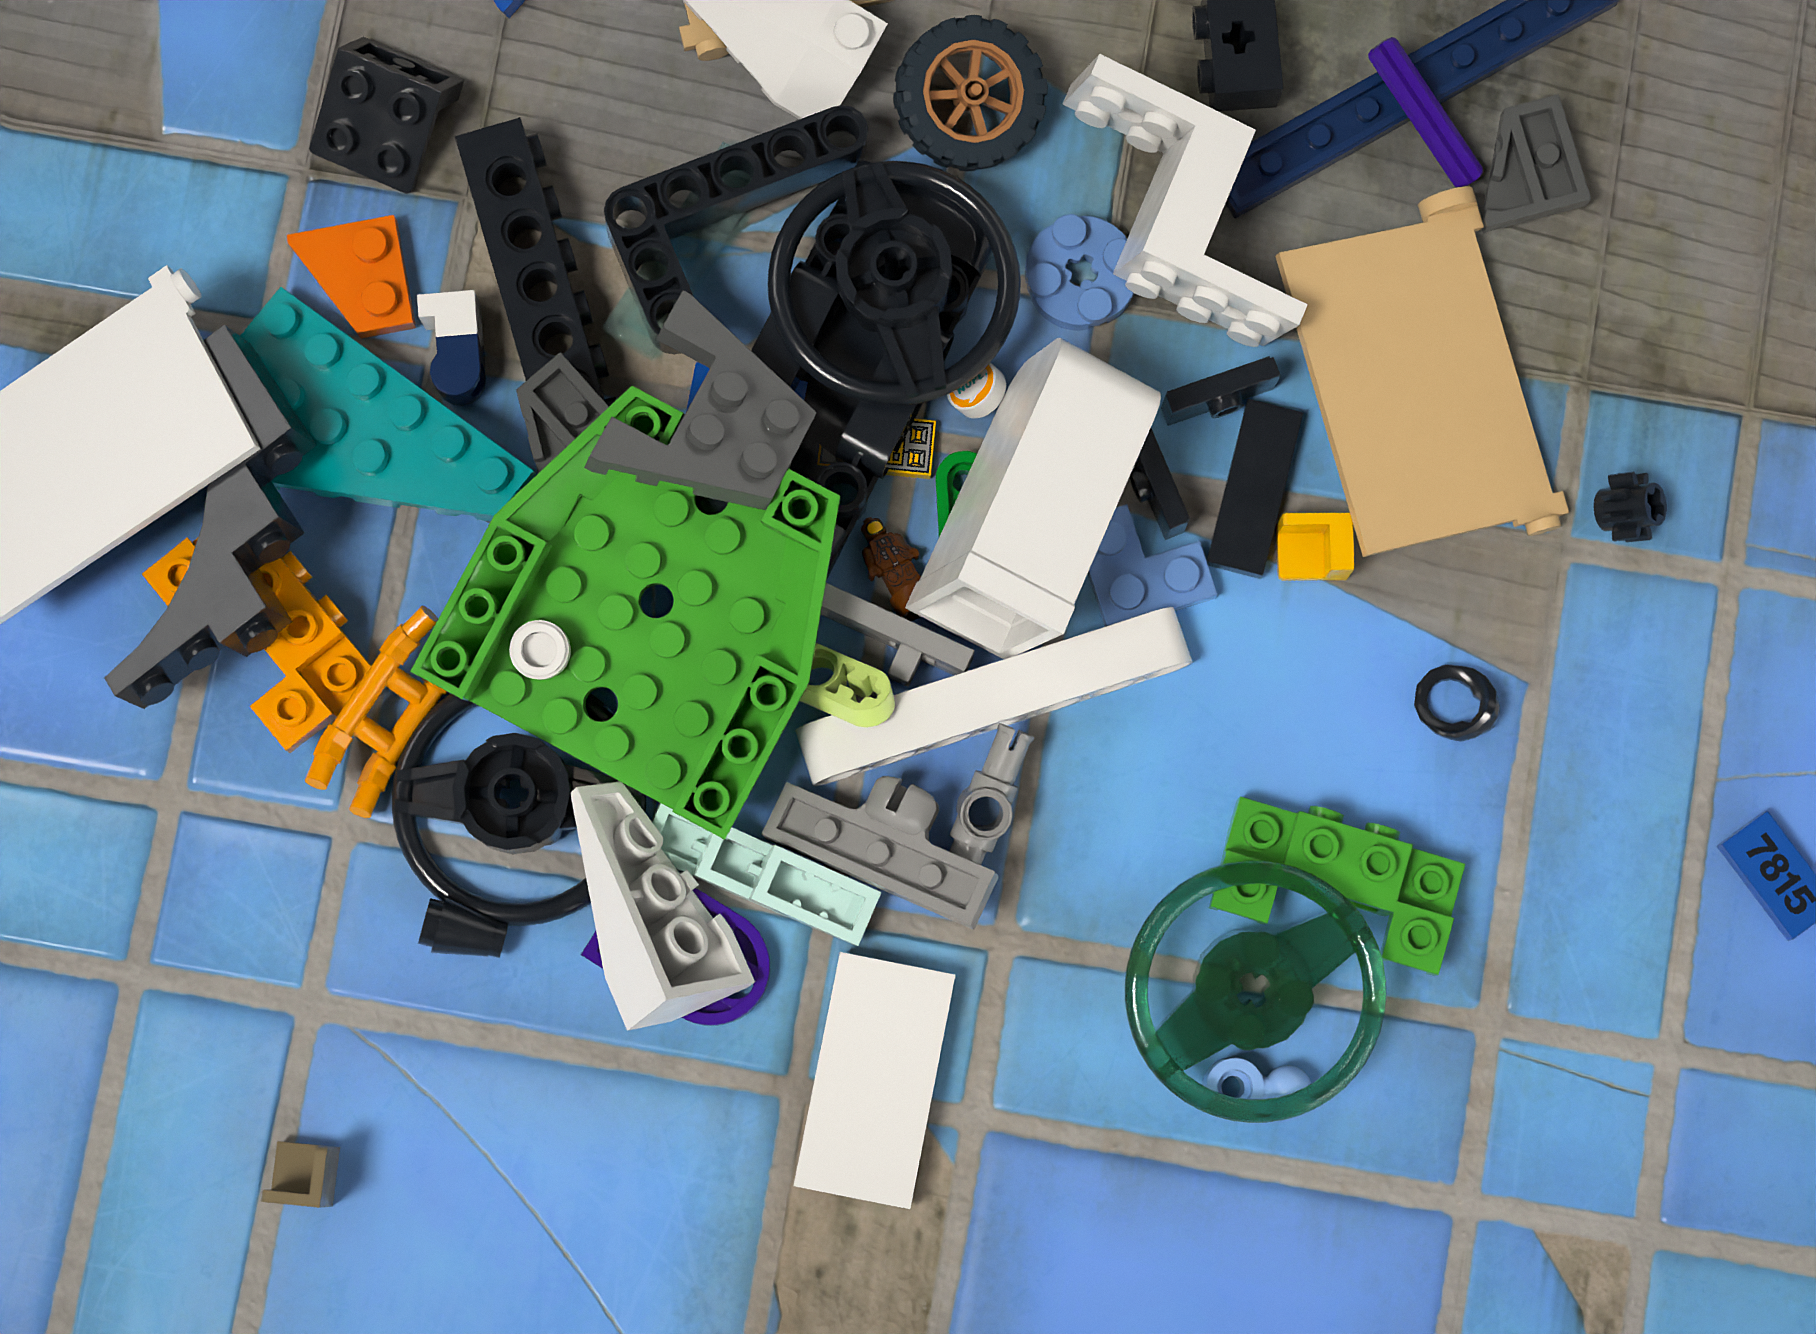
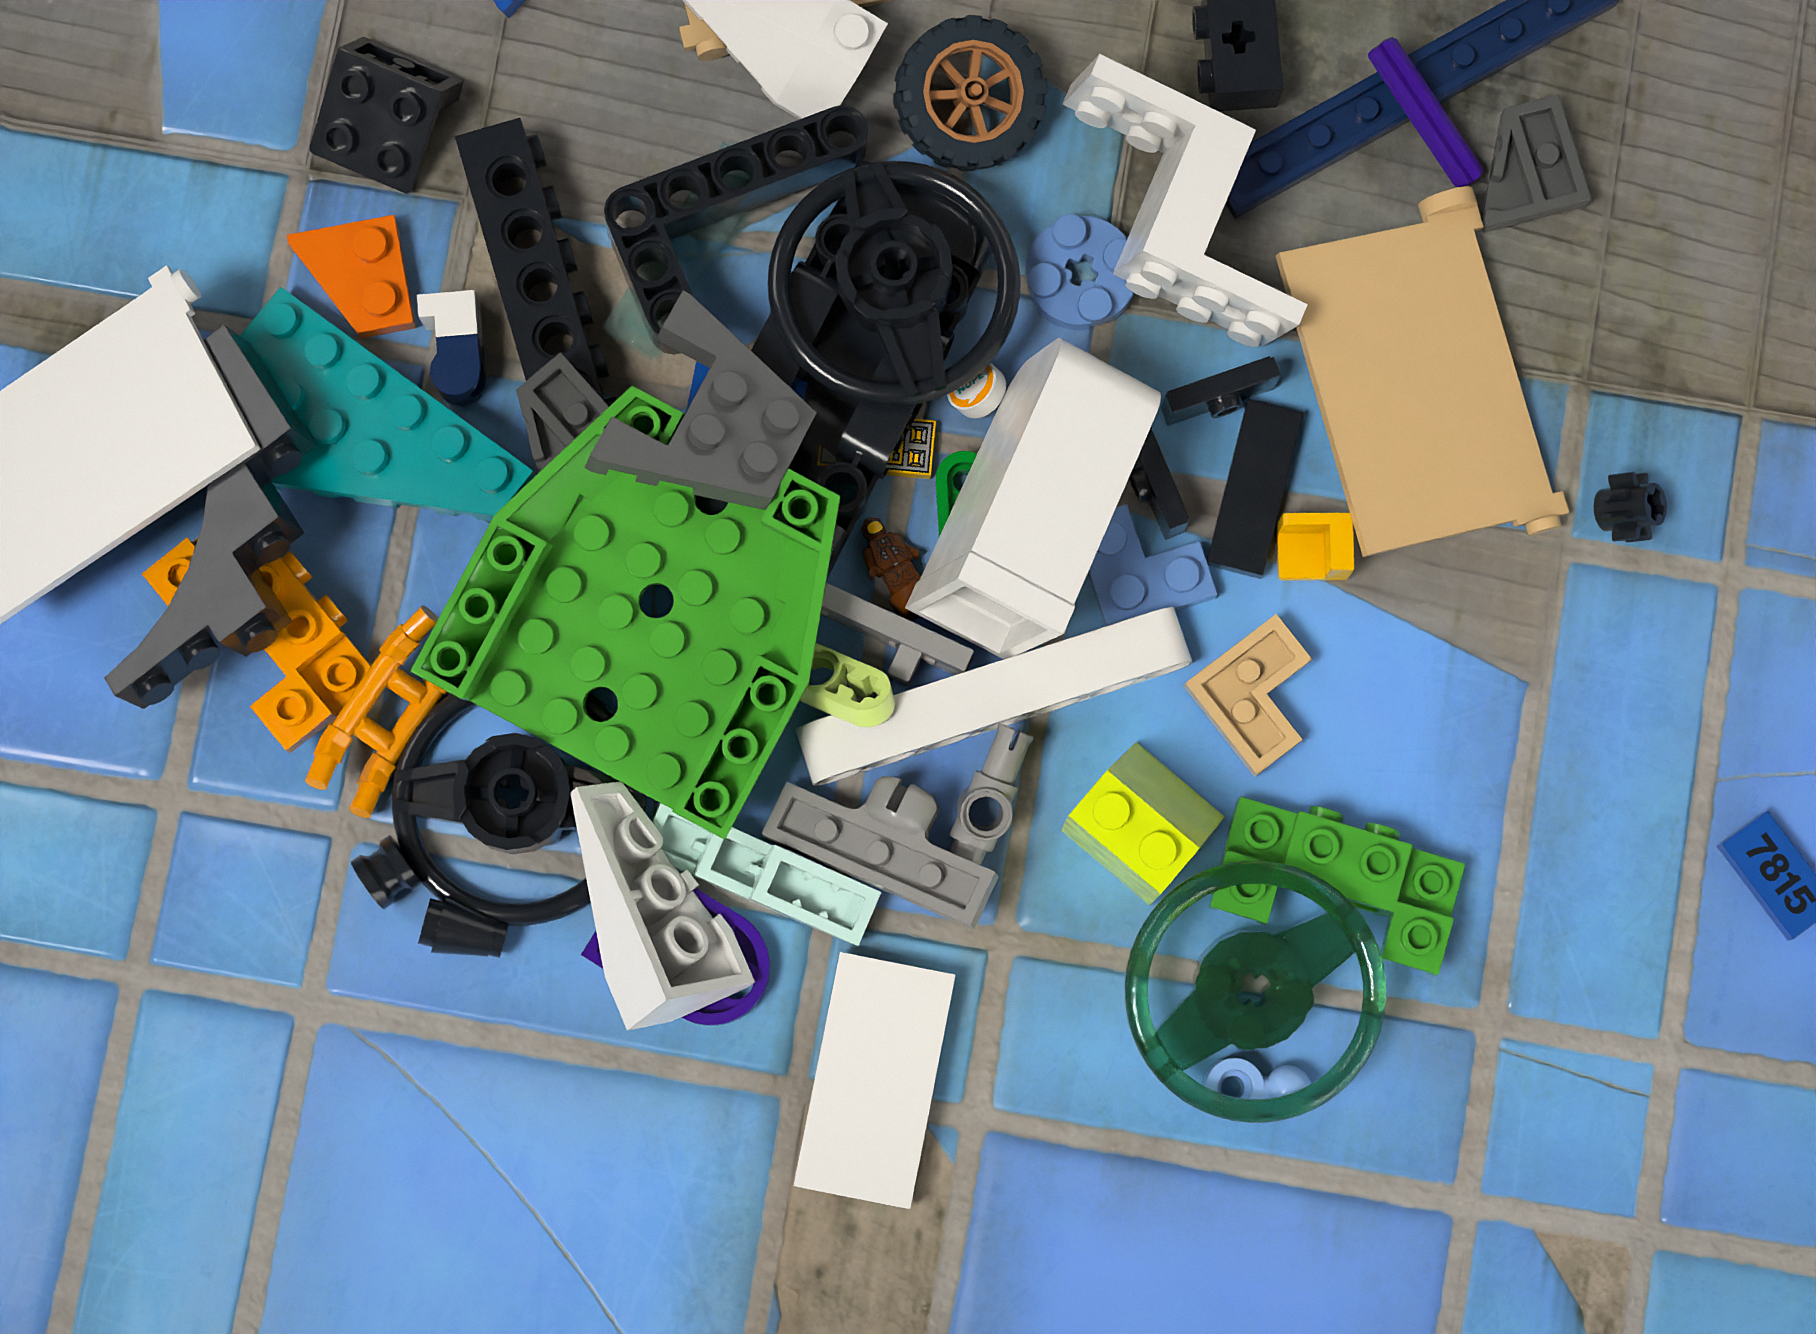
(303, 1175): dark tan panel -> none
(385, 872): none -> black wheel
(540, 650): white tile -> none
(1142, 823): none -> neon yellow slope
(1236, 688): none -> tan plate
(1481, 690): black piece -> none

